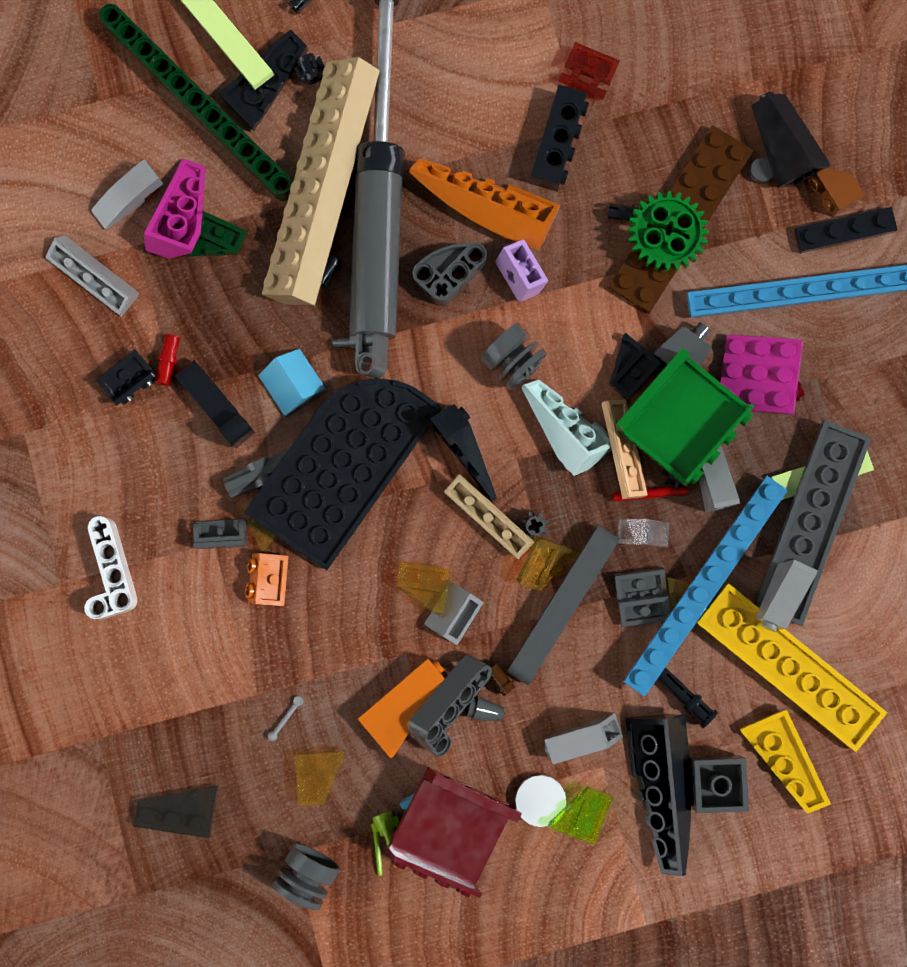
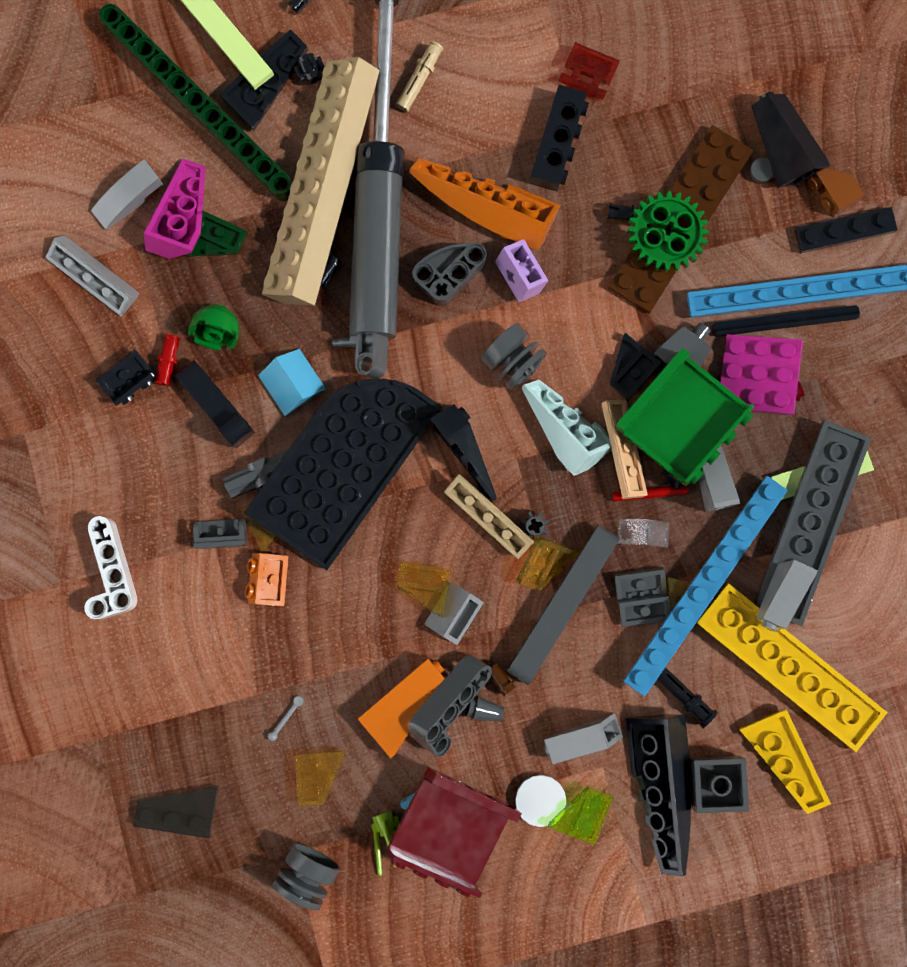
(214, 327): none -> green cylinder
(424, 67): none -> tan pin
(786, 320): none -> black axle

